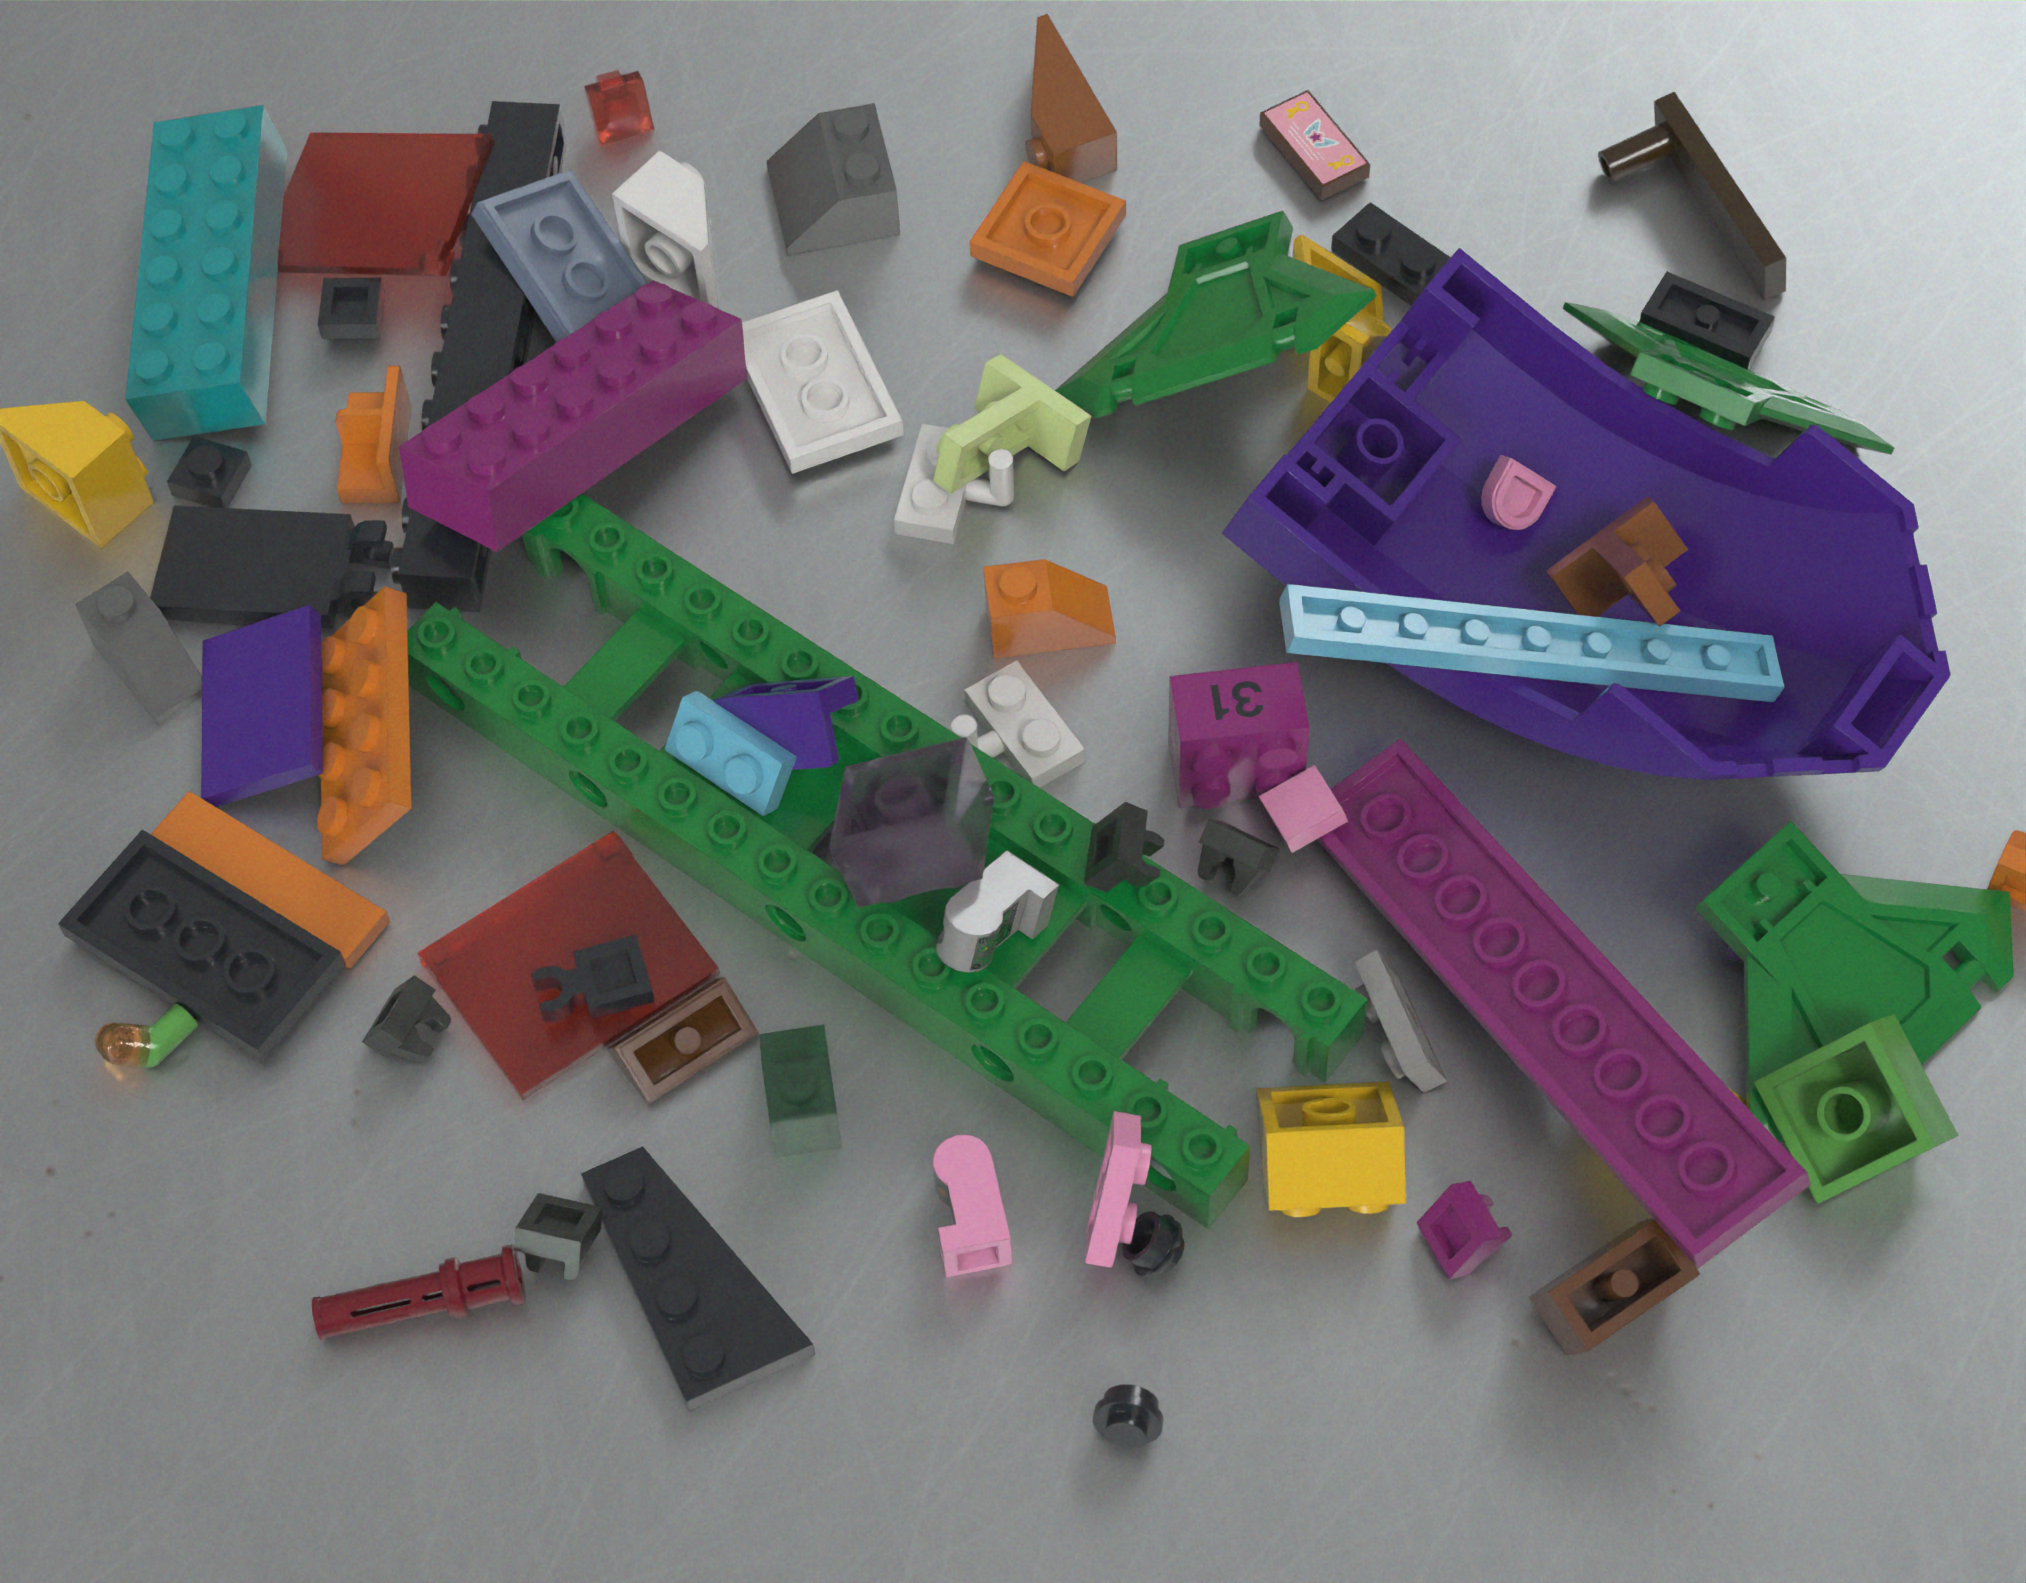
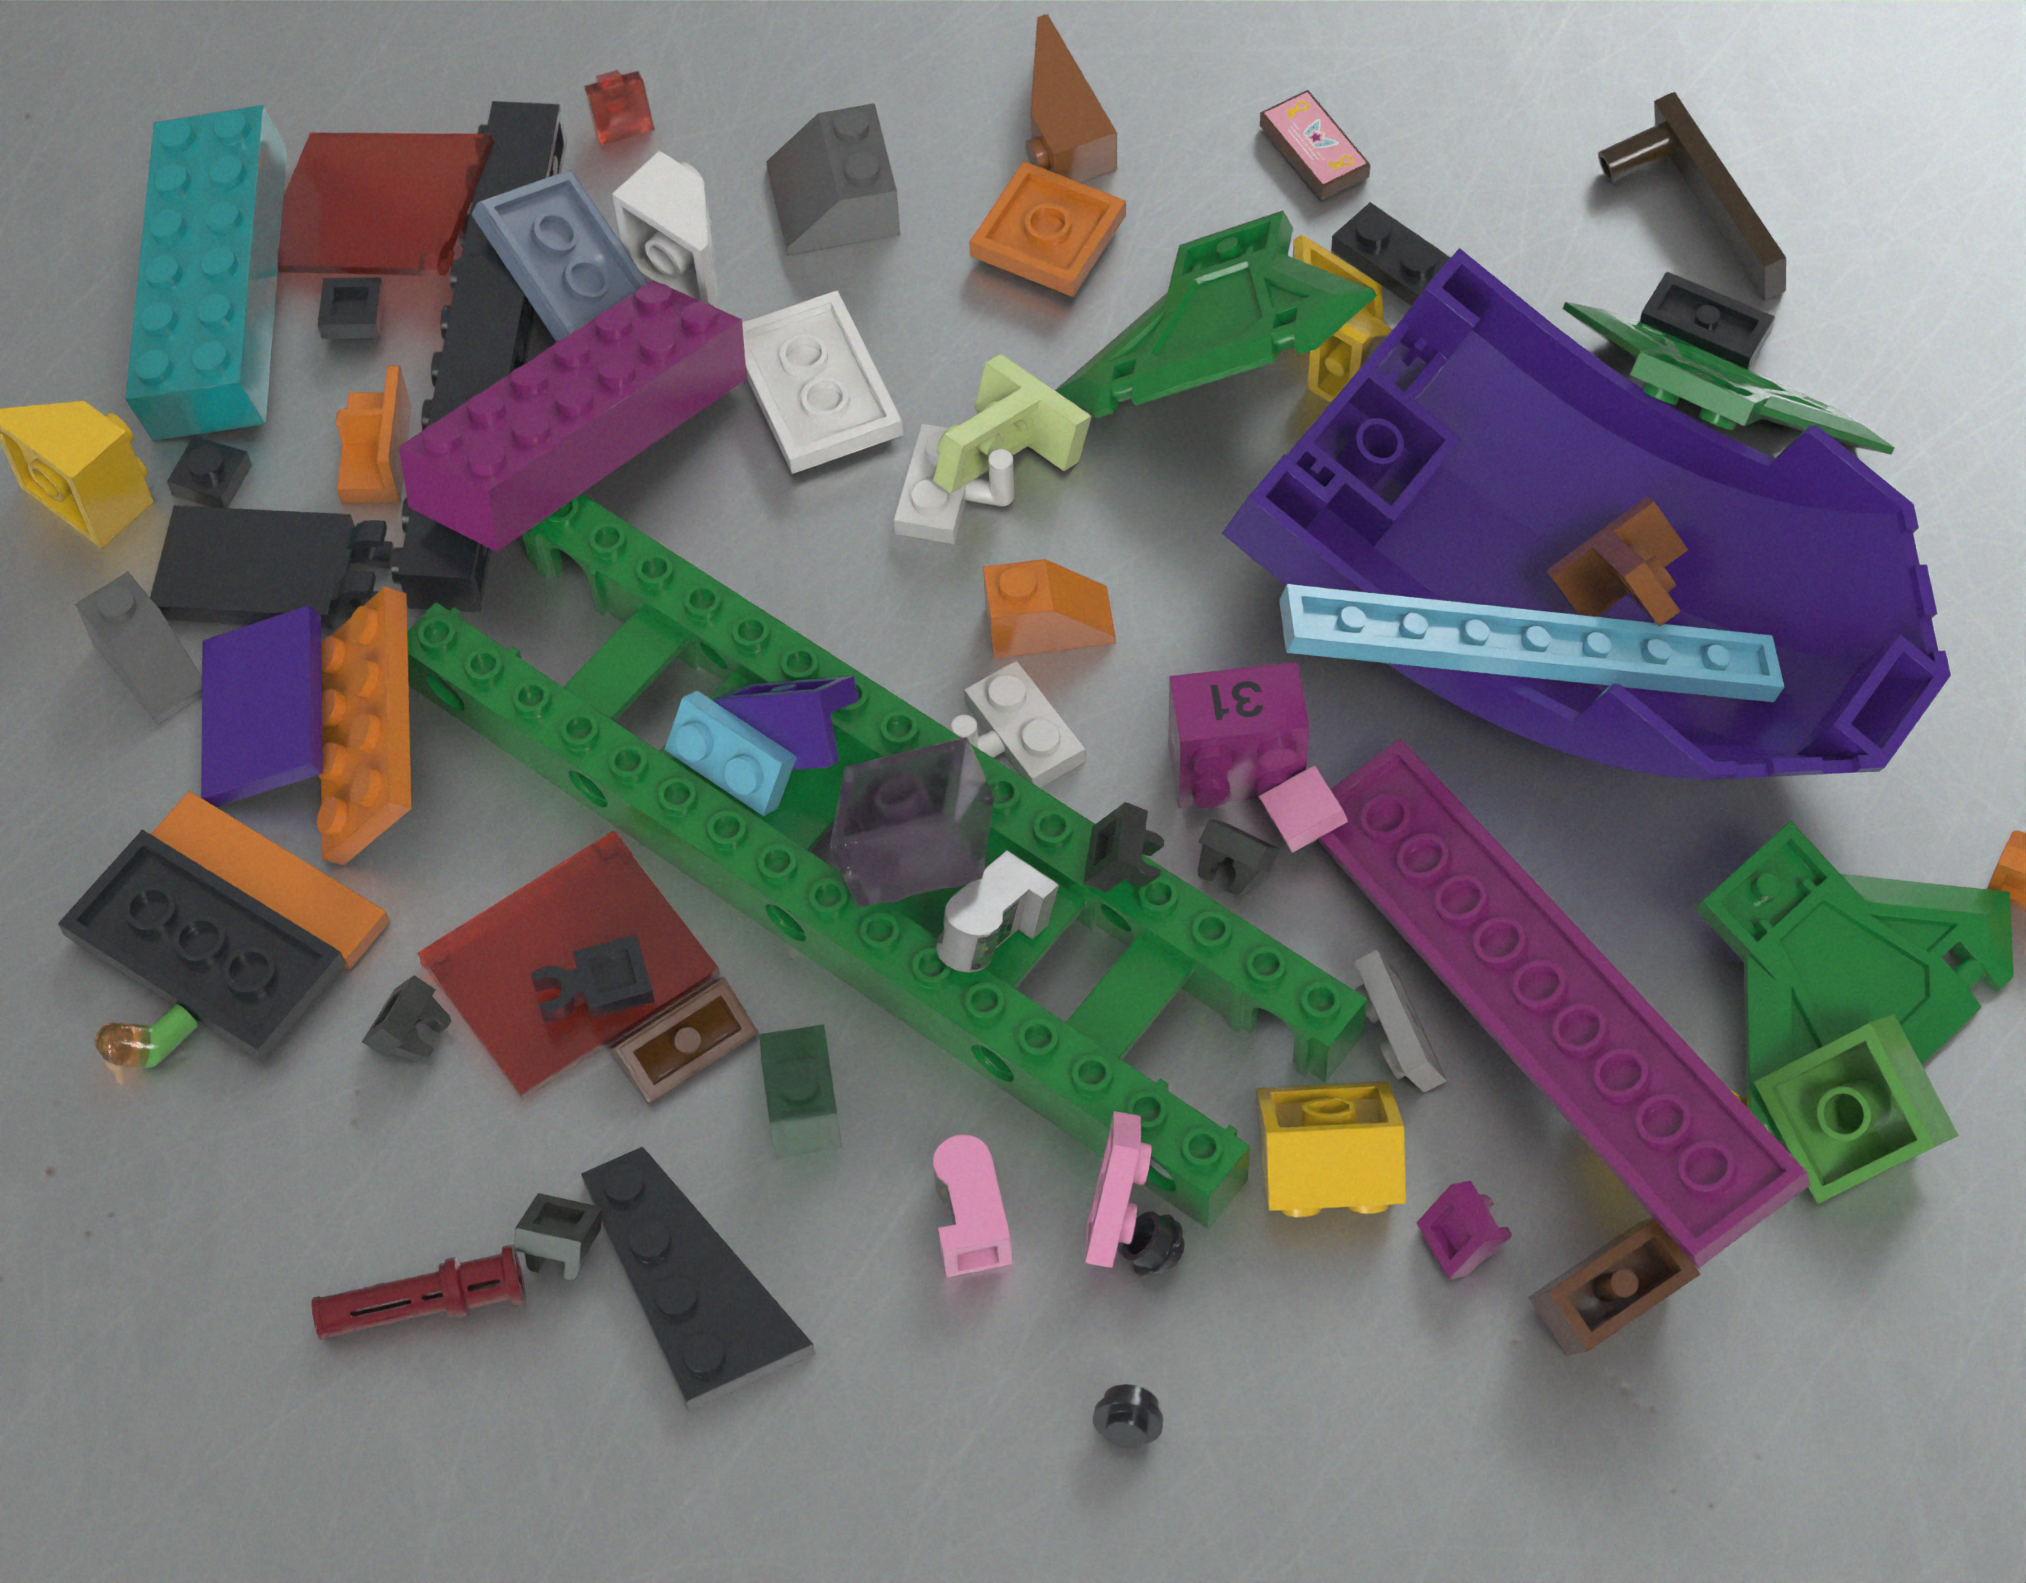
(1514, 494): bright pink tile -> none

